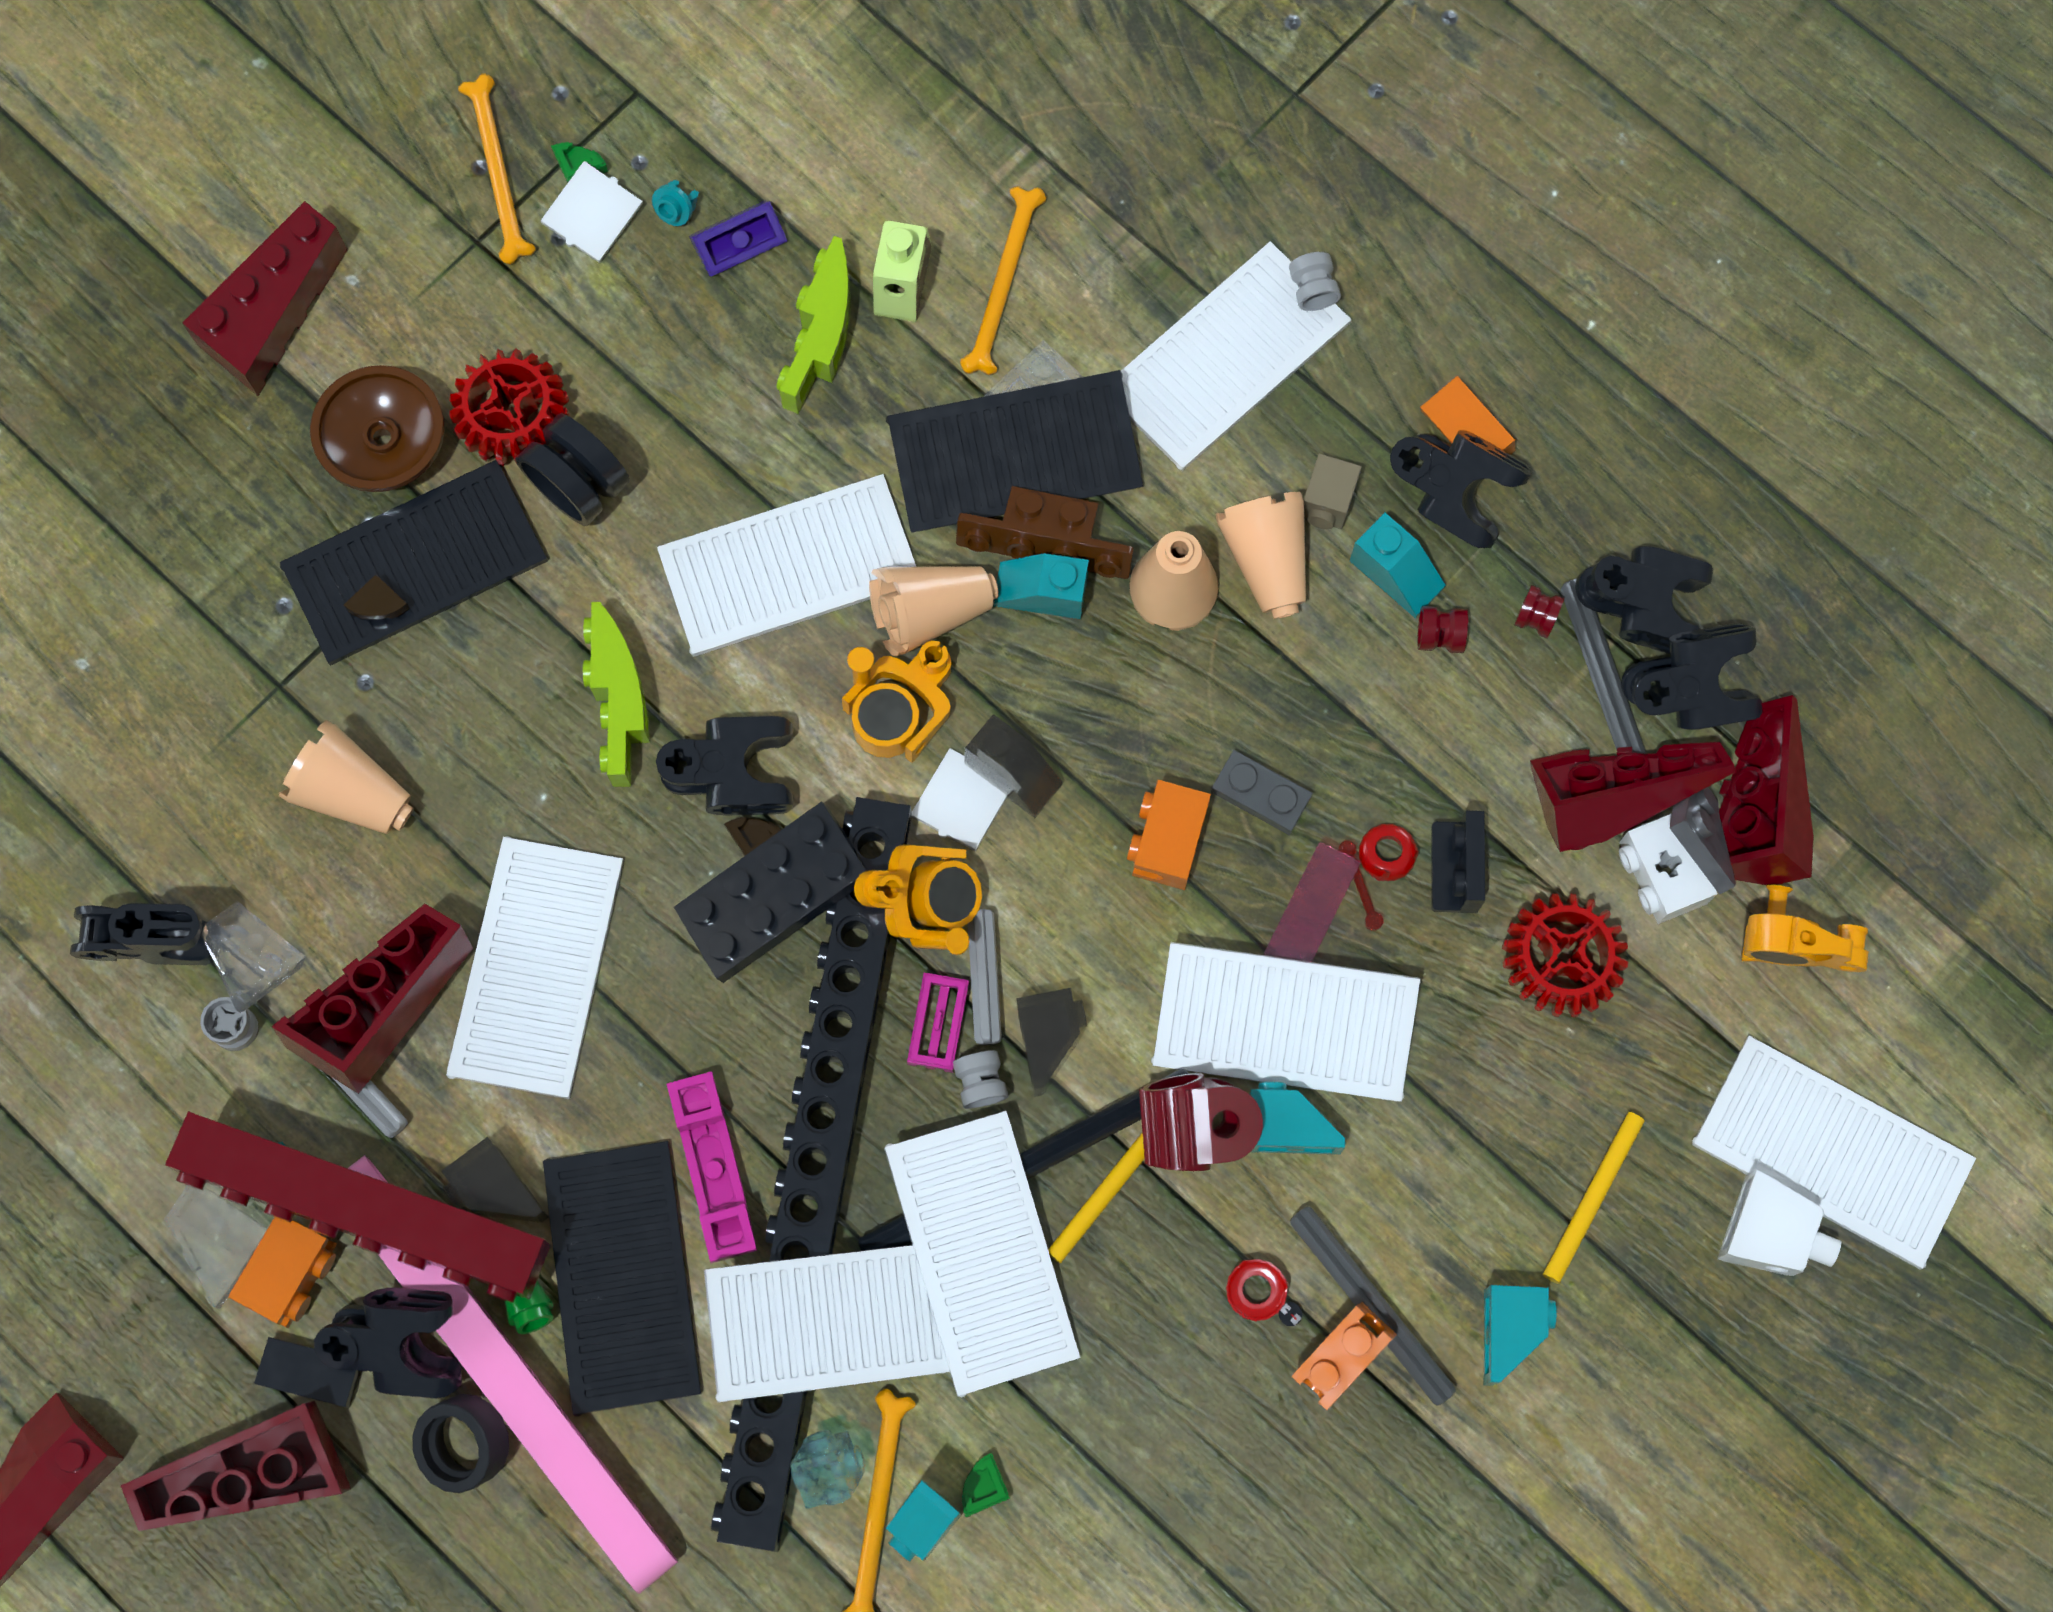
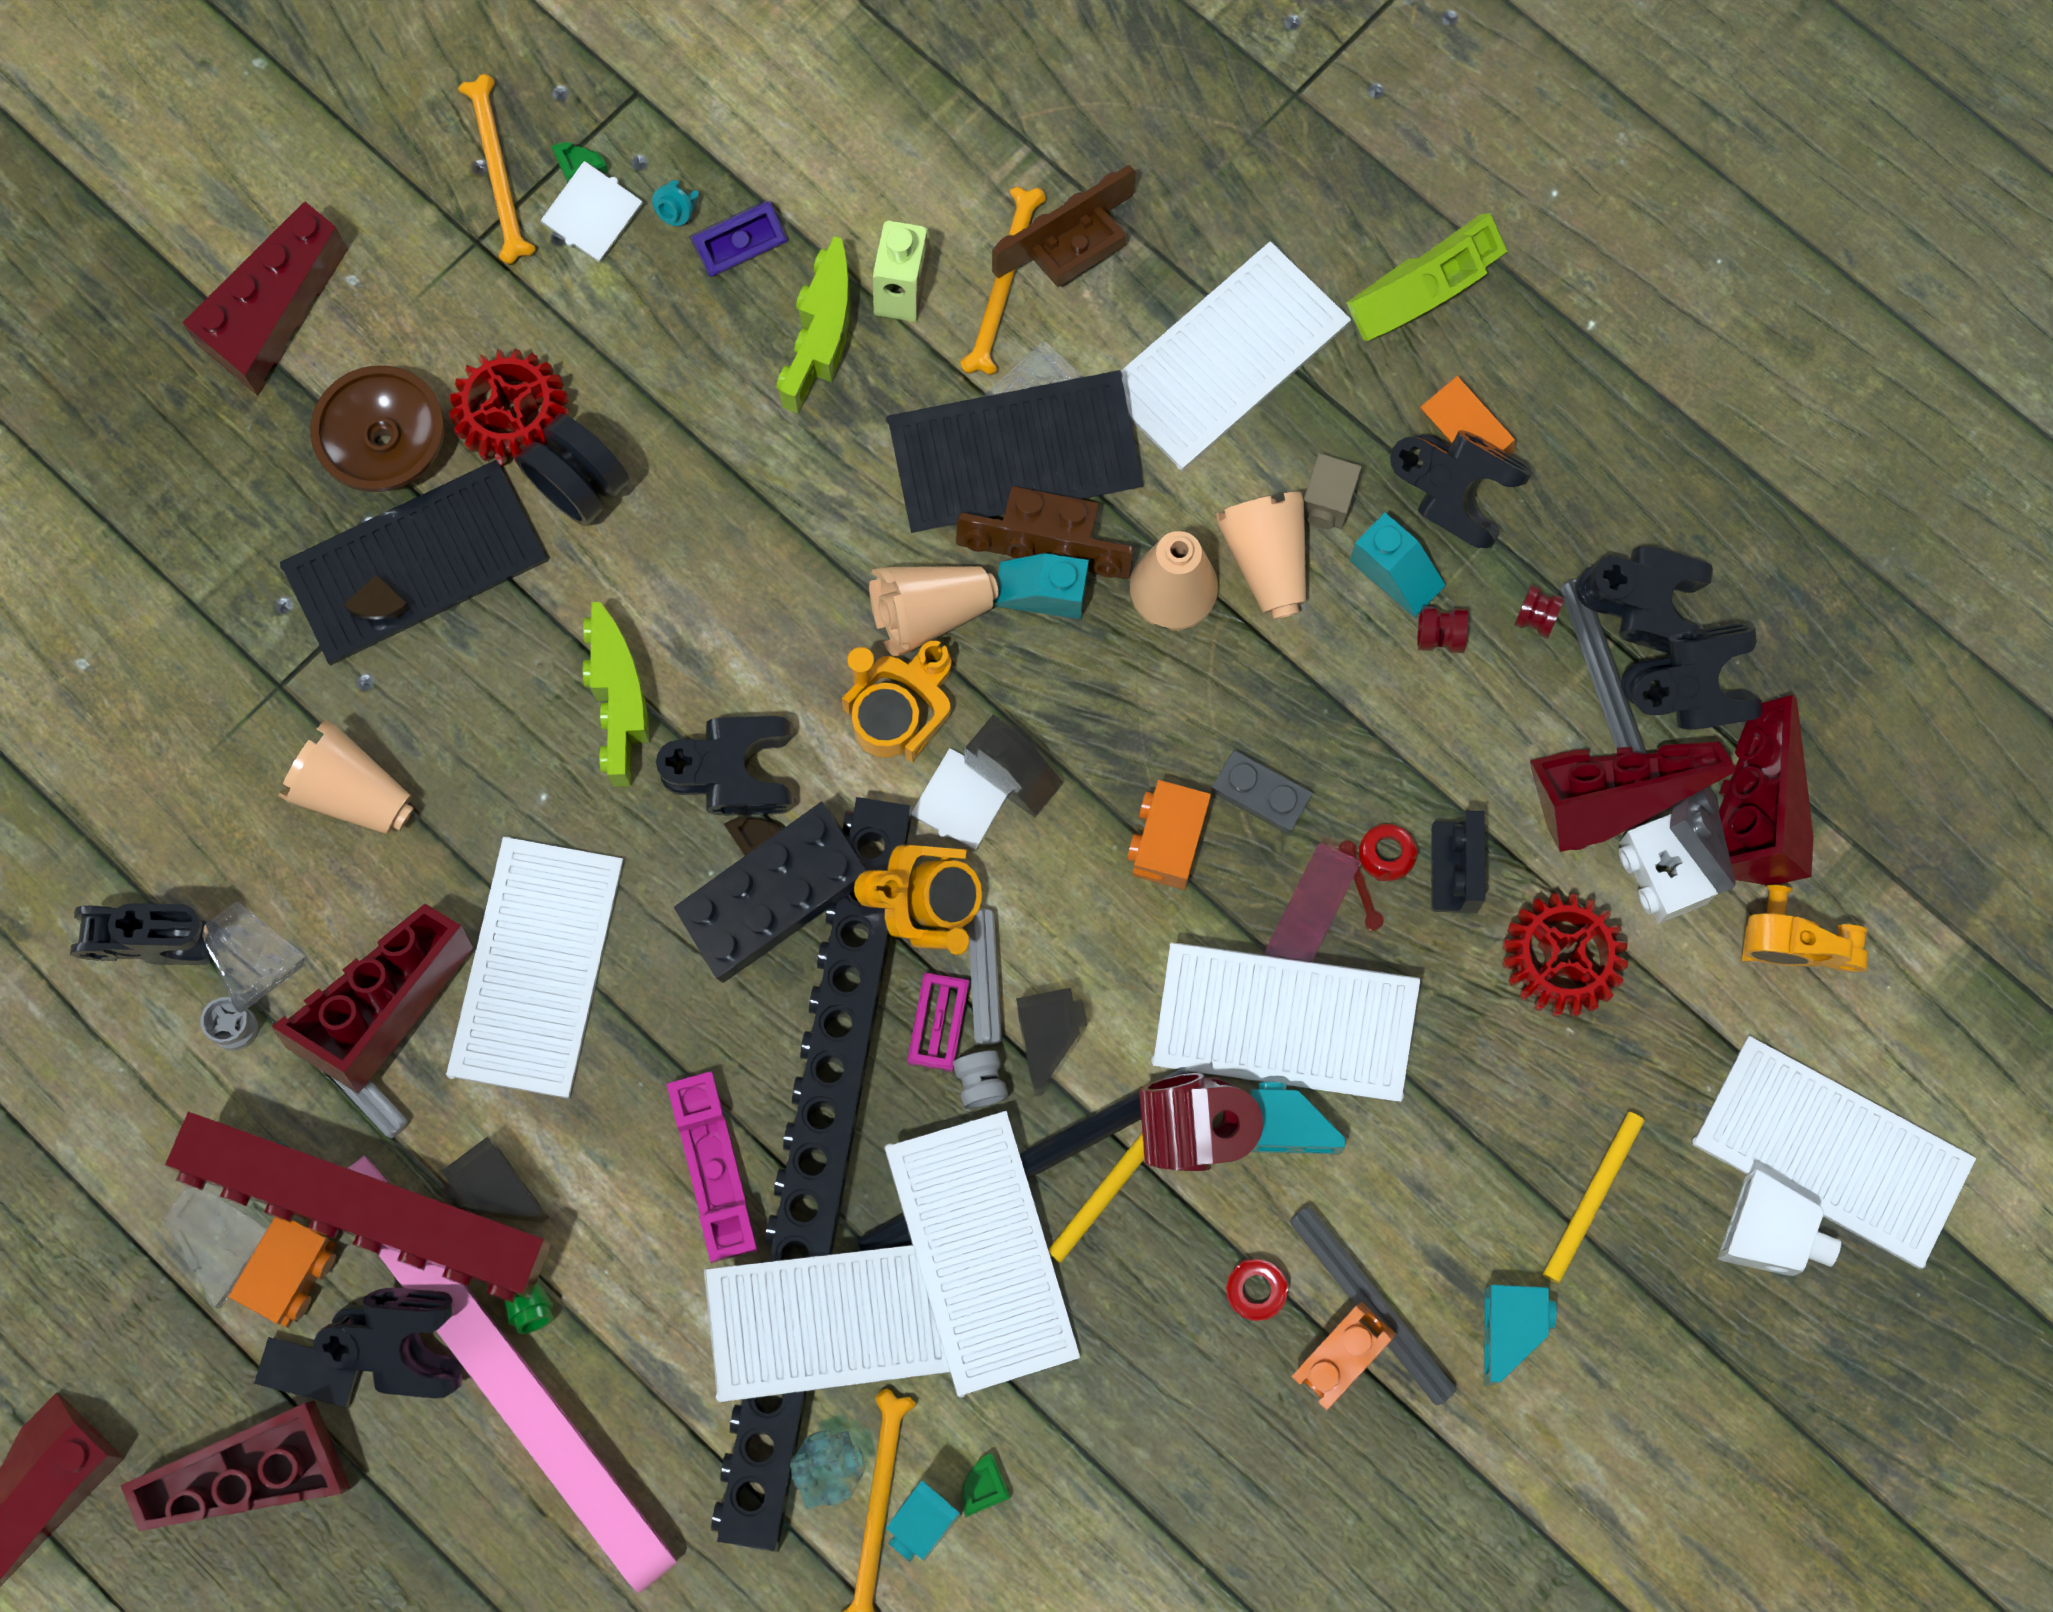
(433, 1455): black tyre -> none
(621, 1278): black window -> none
(784, 564): white window -> none
(1071, 235): none -> reddish brown bracket
(1290, 1314): black piece -> none
(1313, 277): light grey wheel -> none
(1427, 280): none -> lime slope

